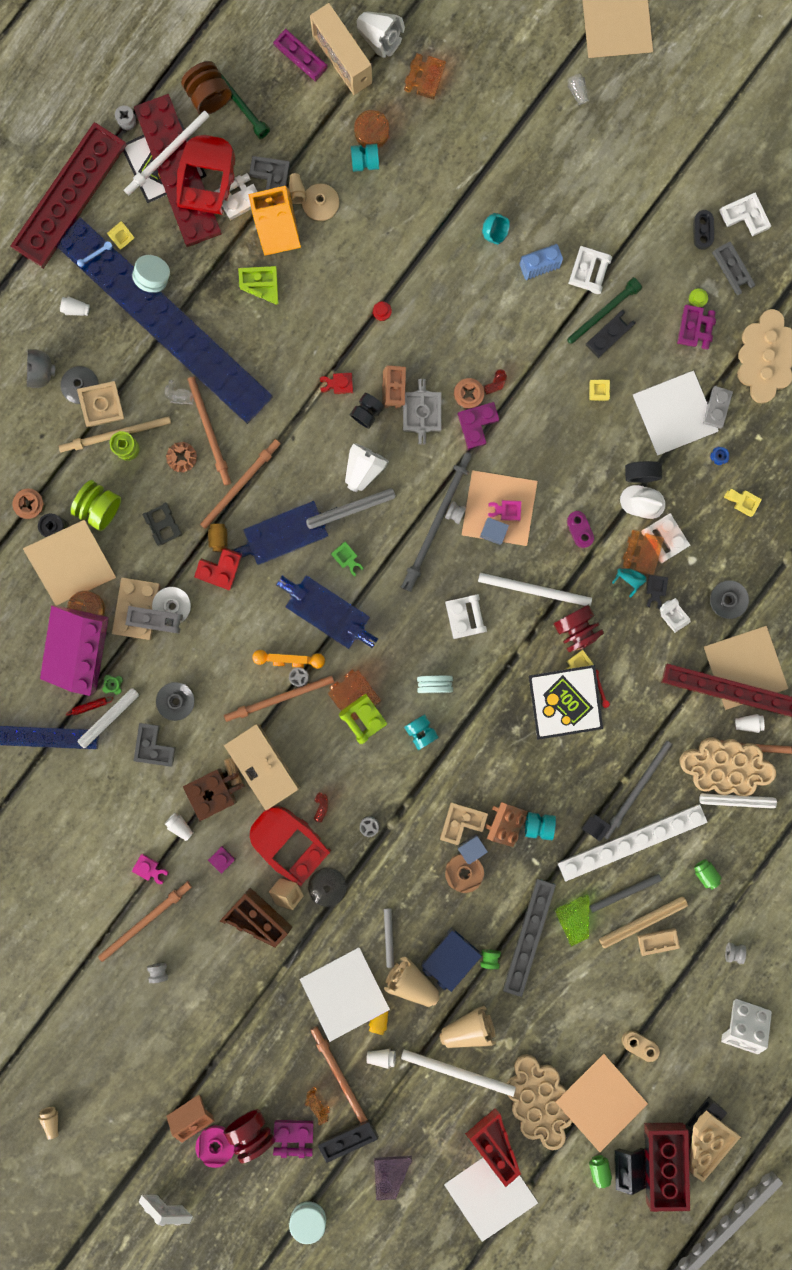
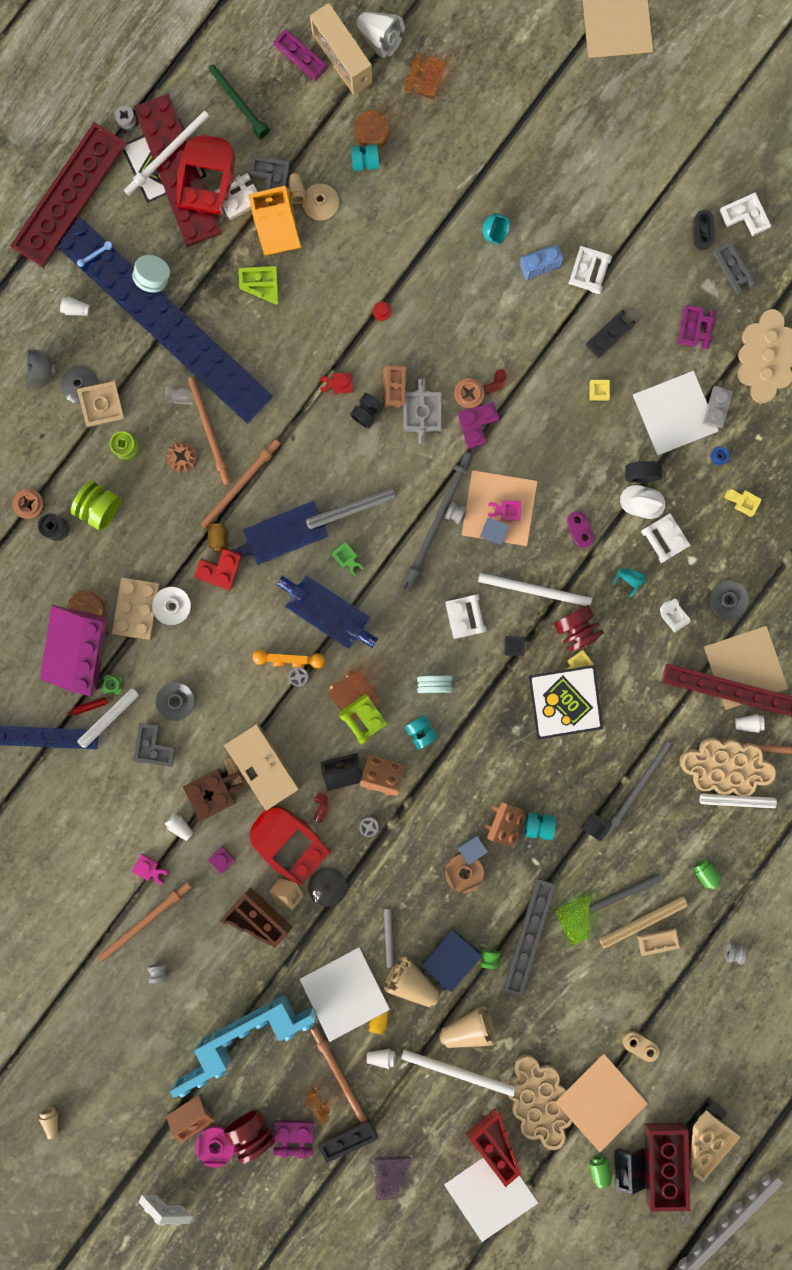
(69, 562): tan sticker -> none
(79, 443): tan bar -> none
(120, 235): light yellow plate -> none
(153, 619): flat silver plate -> none
(156, 527): pearl dark grey piece -> none
(206, 87): reddish brown wheel -> none
(212, 1049): none -> medium azure bracket
(244, 711): nougat bar -> none
(307, 1222): light aqua head -> none
(341, 771): none -> black panel
(363, 467): white cone -> none
(382, 775): none -> nougat plate
(458, 818): tan plate -> none
(514, 646): none -> black plate
(578, 88): clear cone -> none
(605, 703): red hinge -> none
(632, 842): white plate -> none
(633, 287): dark green piece -> none
(648, 554): clear orange plate -> none
(656, 587): black plate -> none
(698, 298): lime plate -> none
(748, 1027): white bracket -> none

